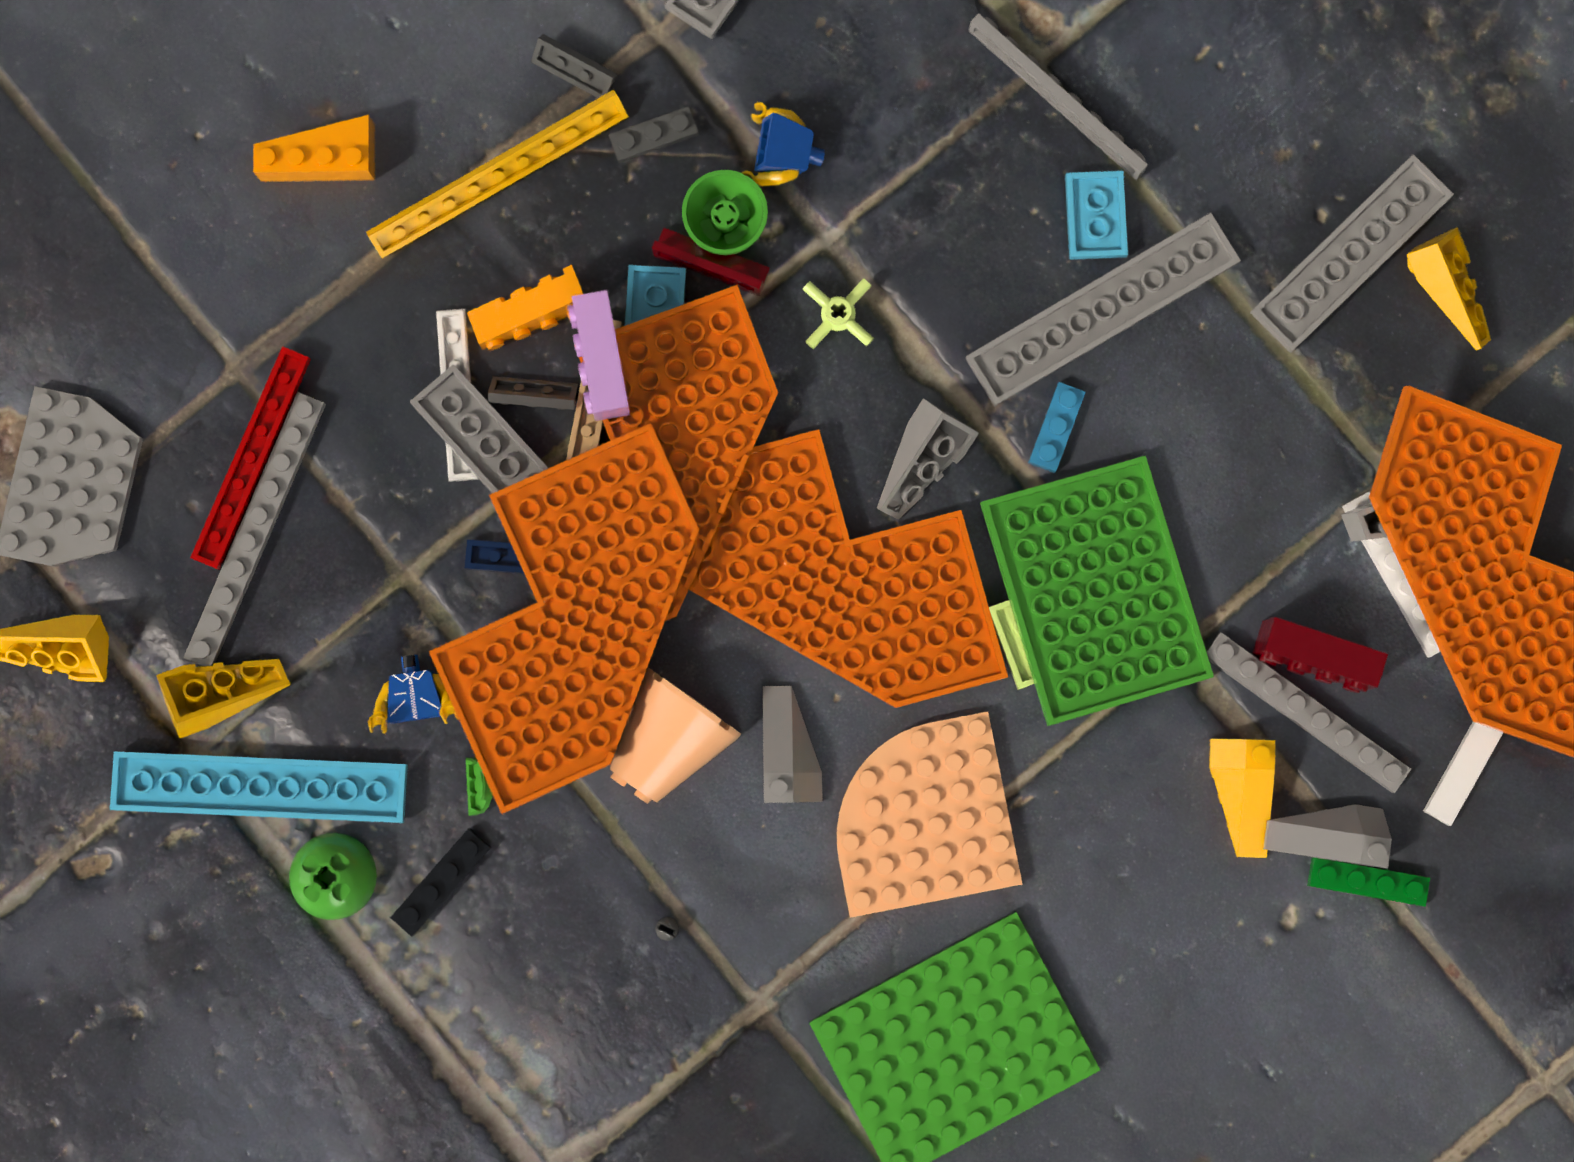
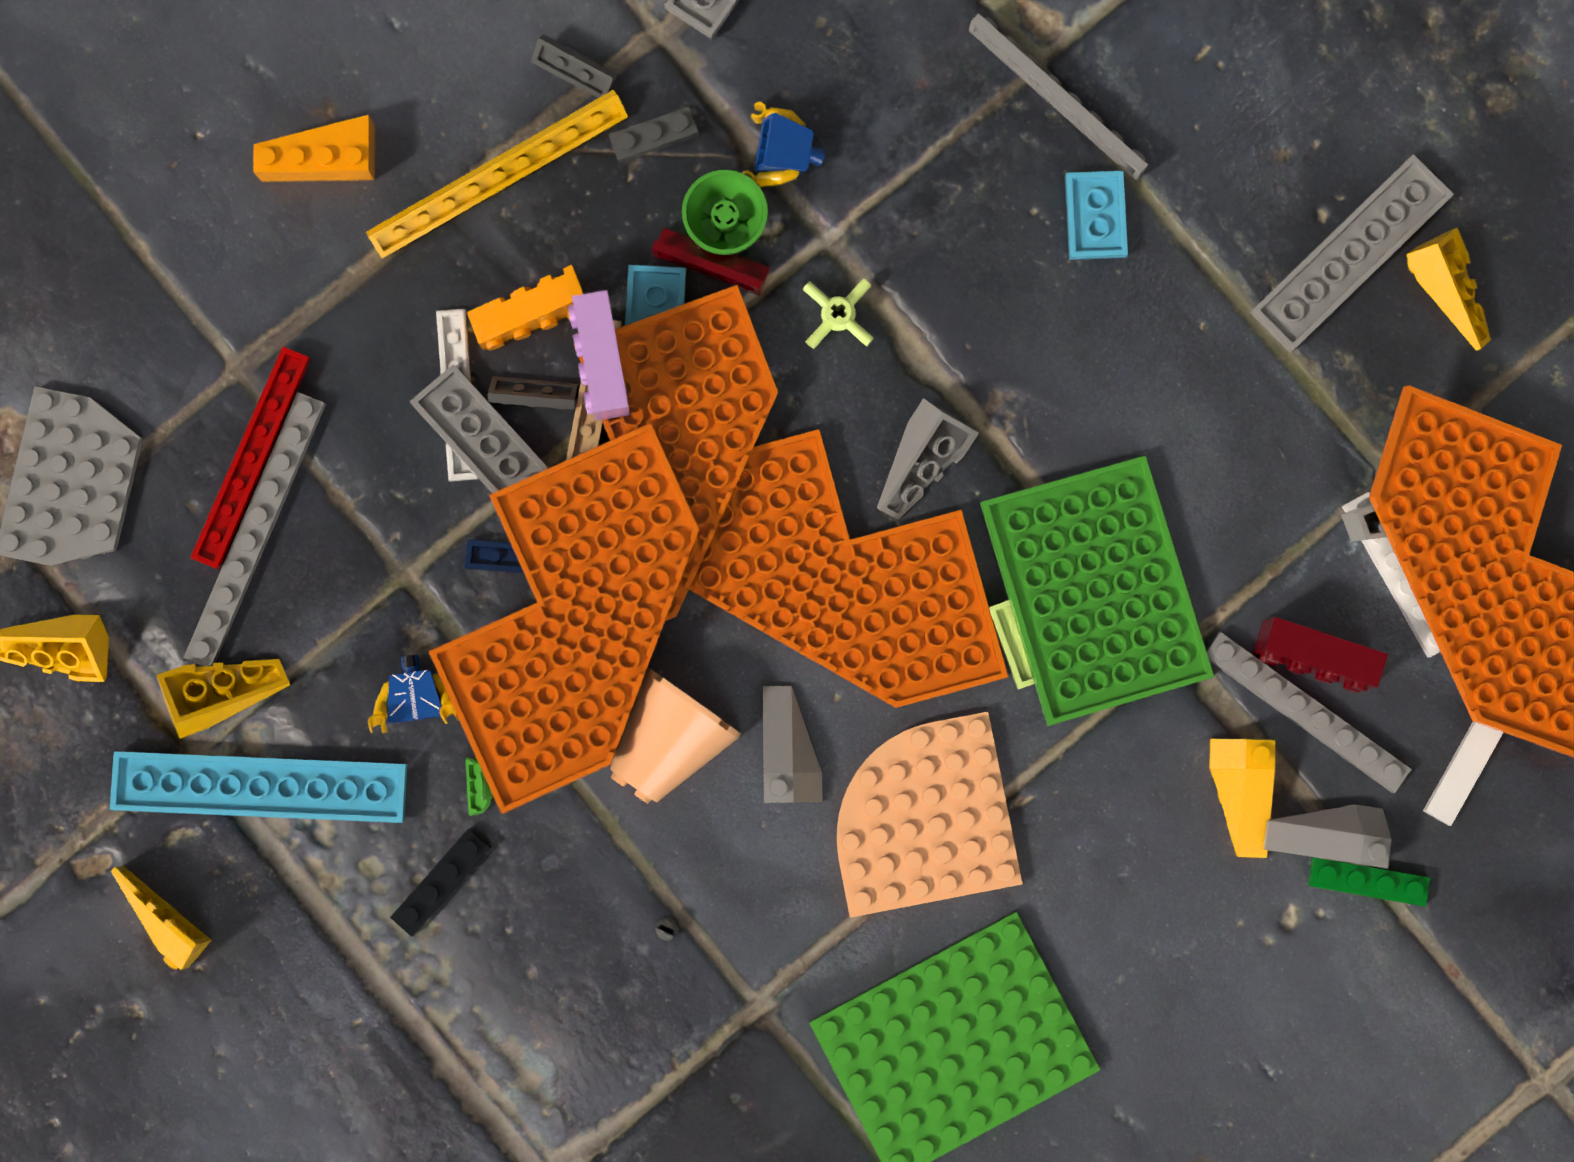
(168, 929): none -> yellow wedge
(349, 876): bright green piece -> none
(1056, 427): dark azure plate -> none
(1102, 309): light grey plate -> none

